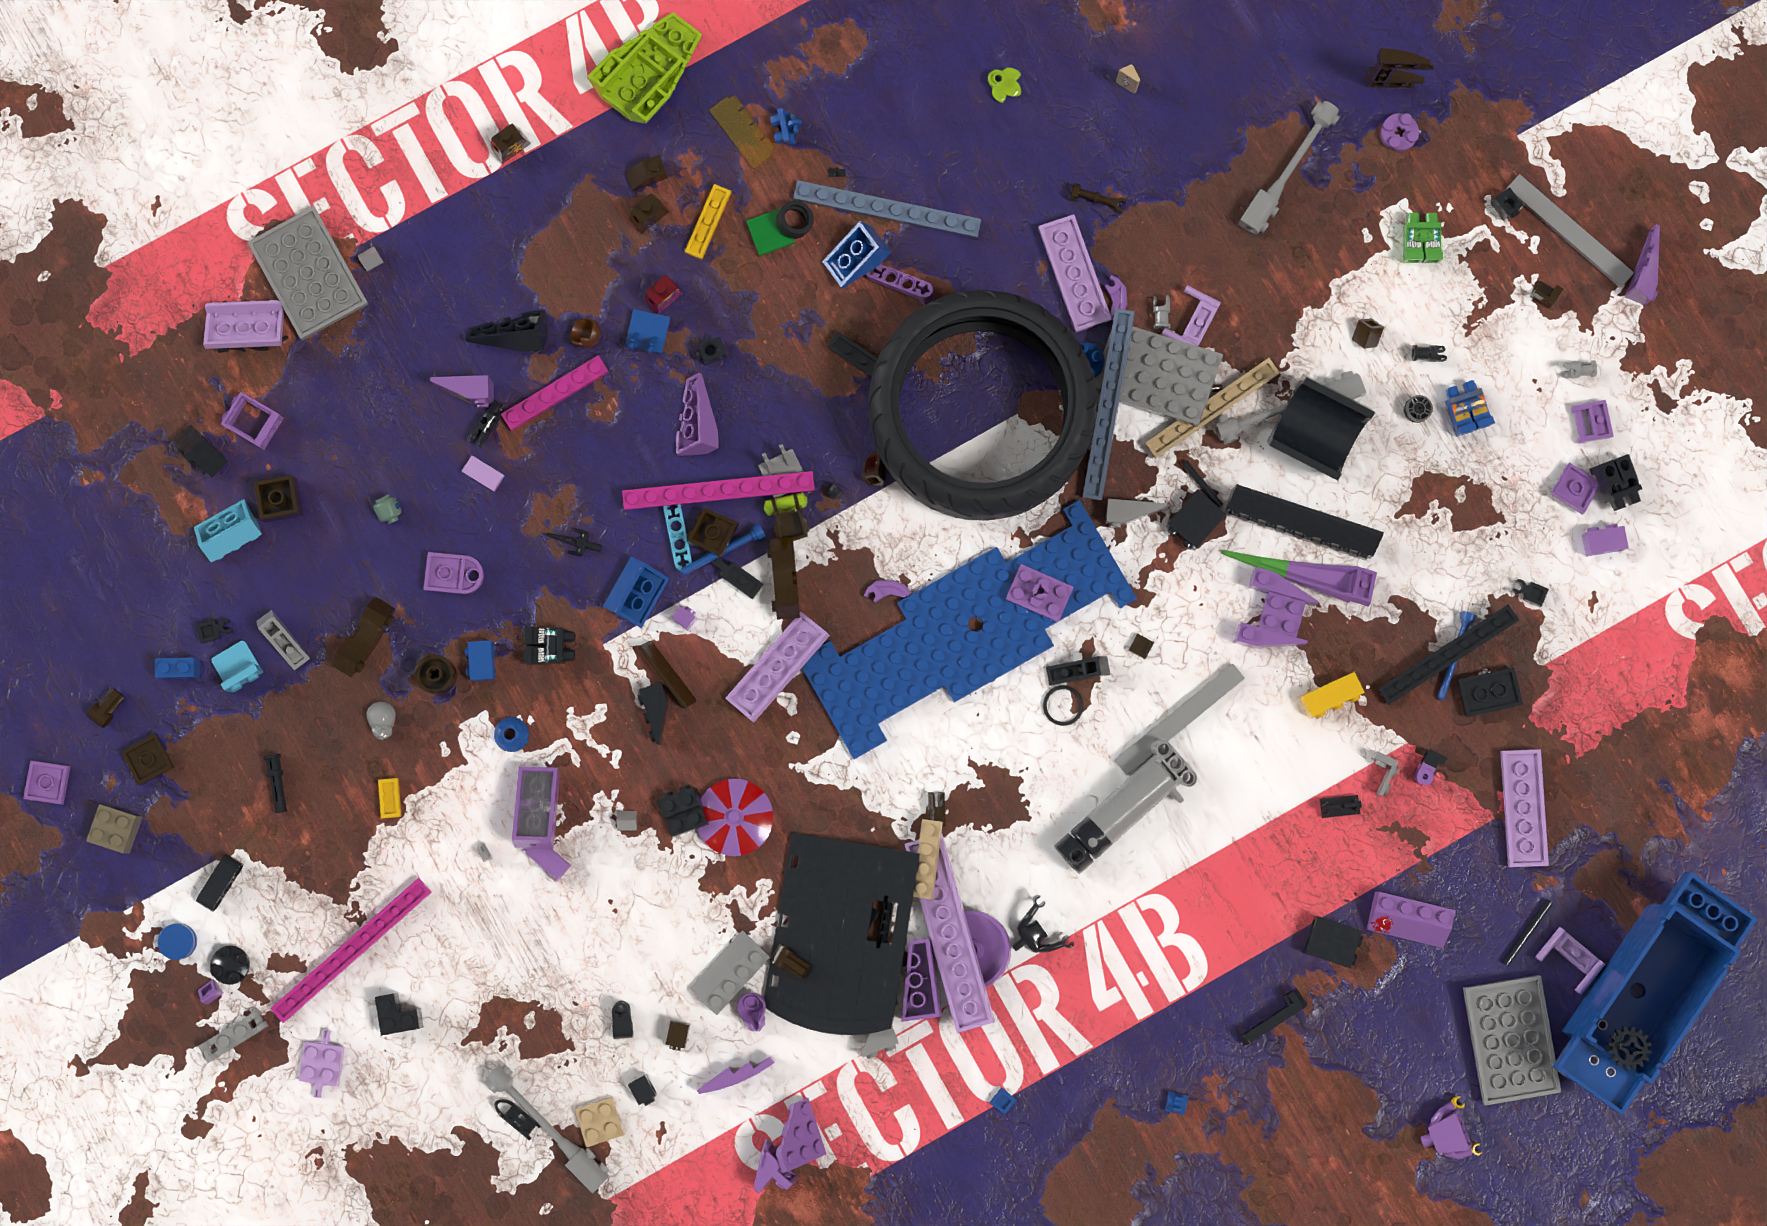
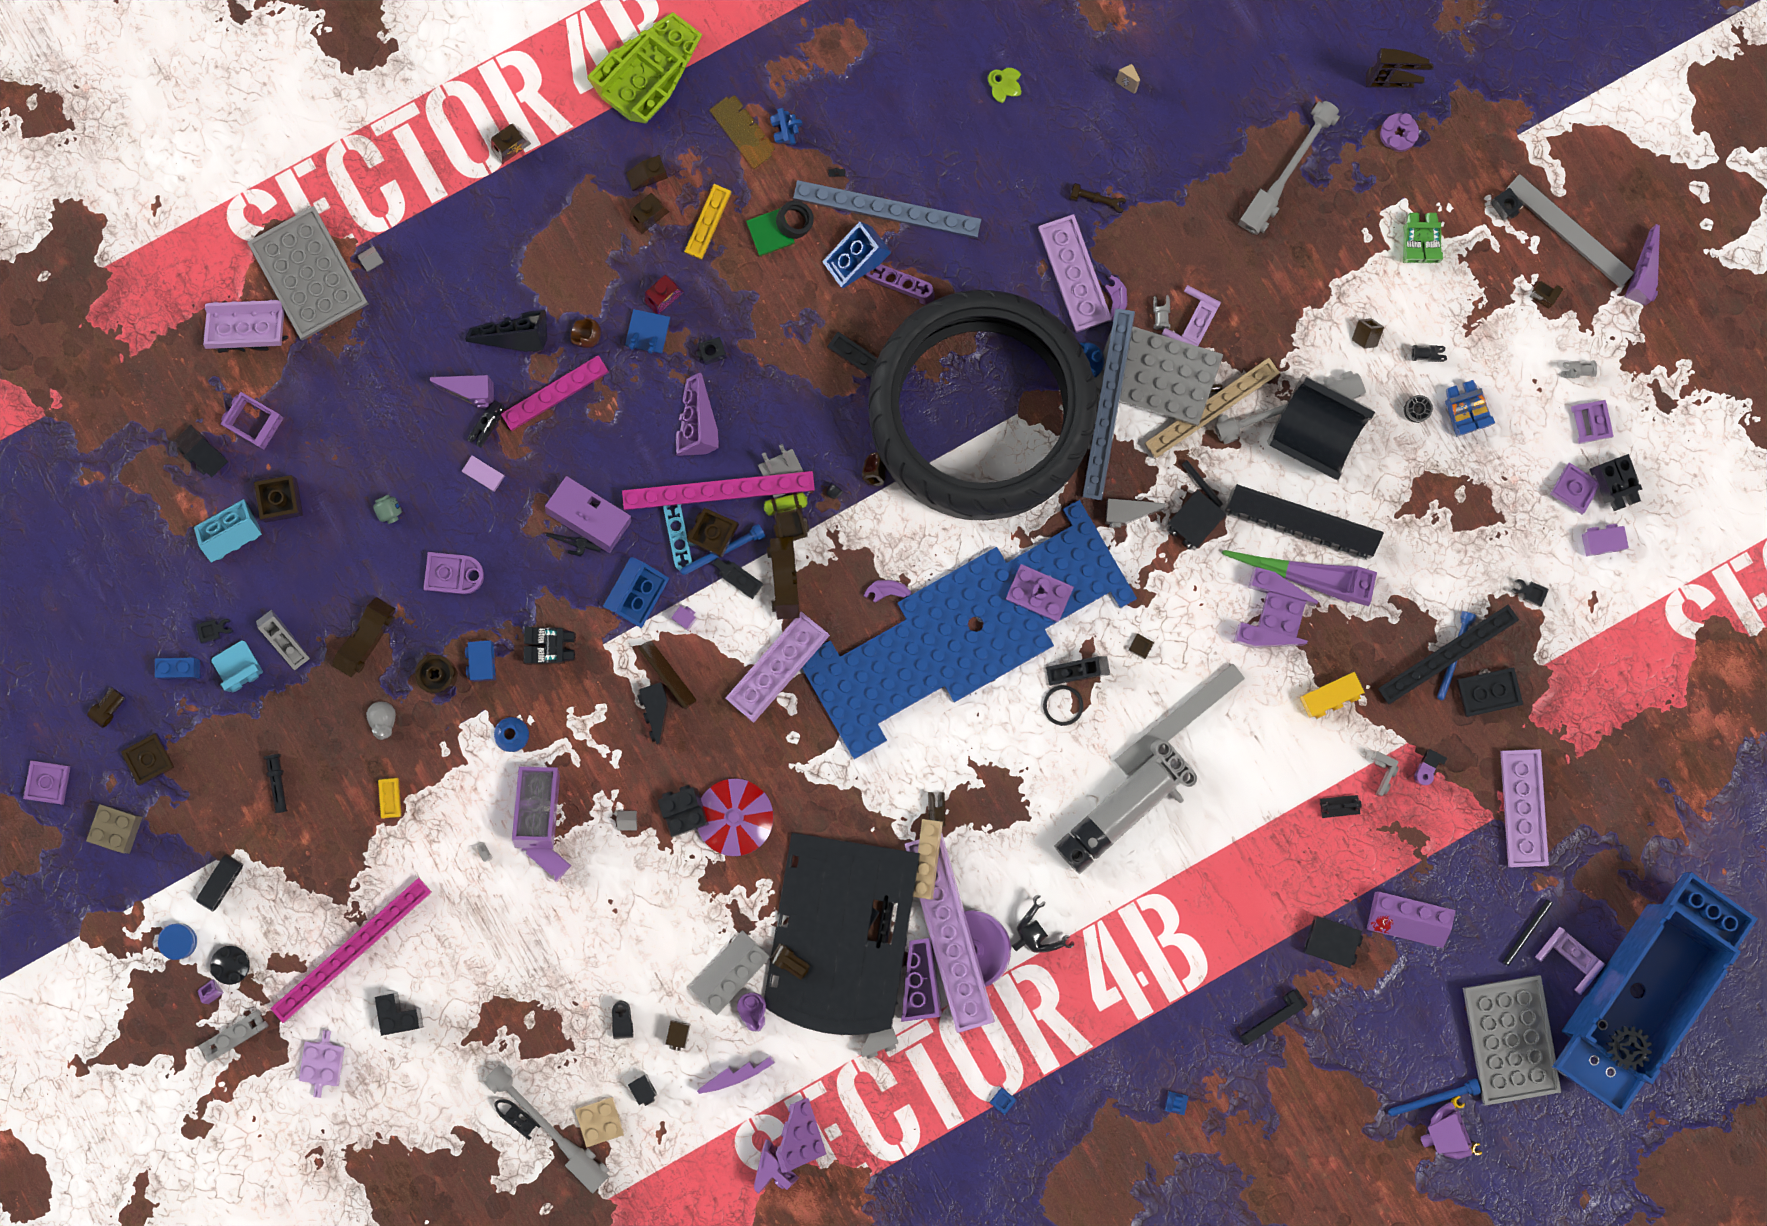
(587, 514): none -> medium lavender brick
(1471, 1087): none -> blue piece

